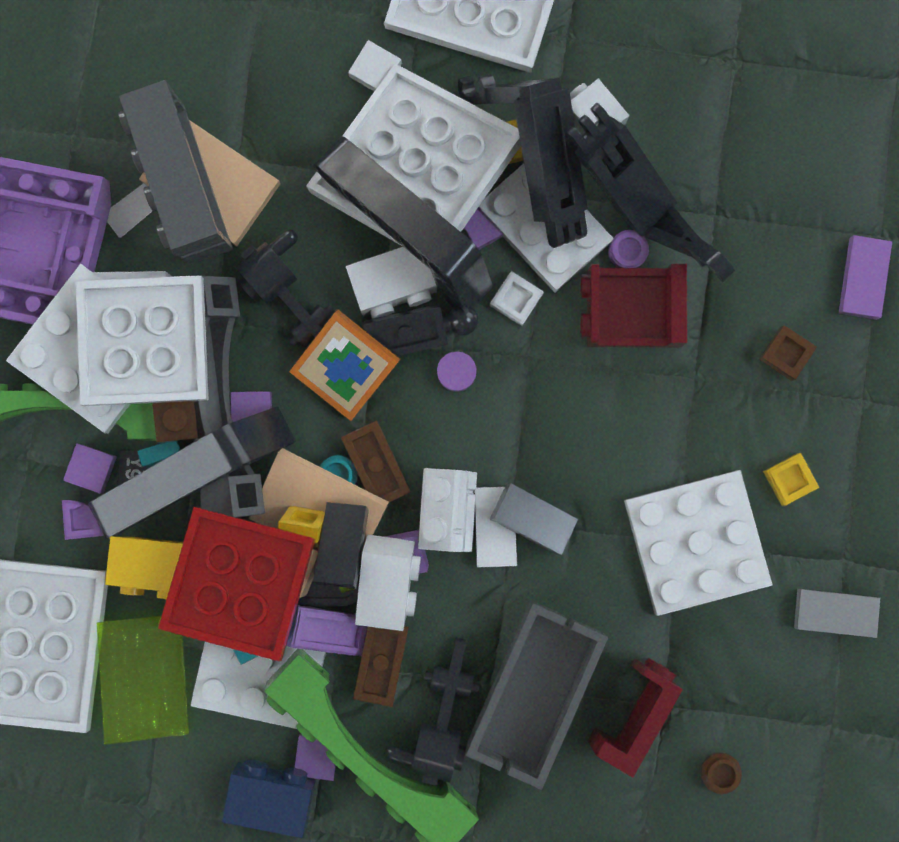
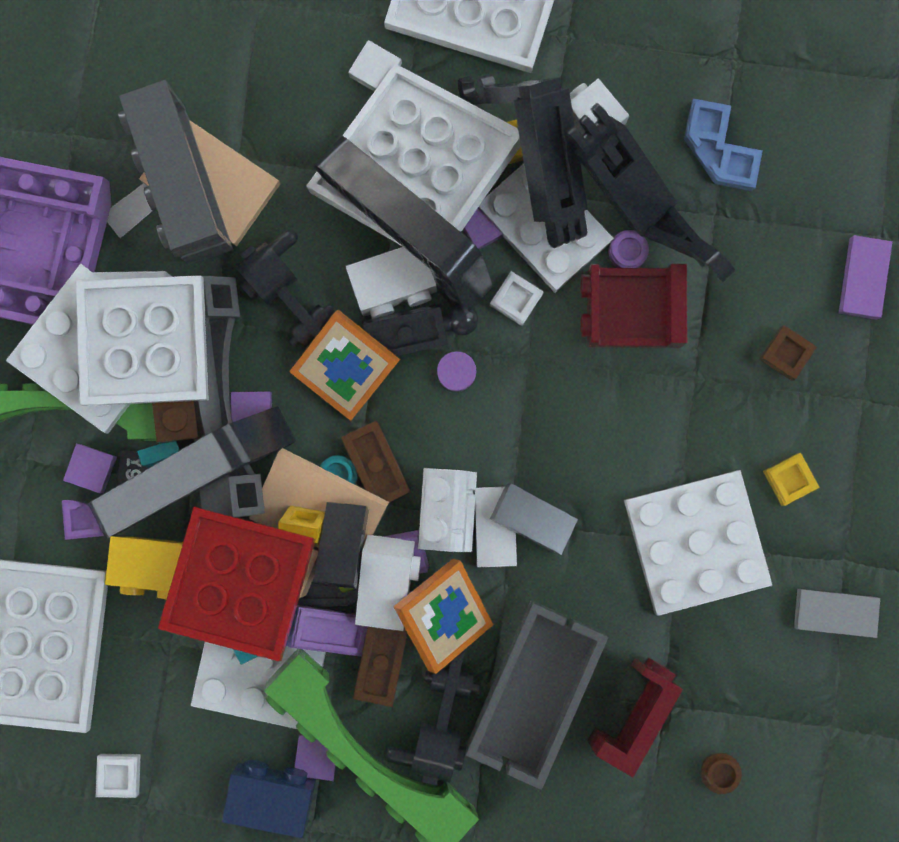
(118, 775): none -> white tile
(141, 680): clear neon green piece -> none
(443, 615): none -> tile
(723, 162): none -> medium blue tile

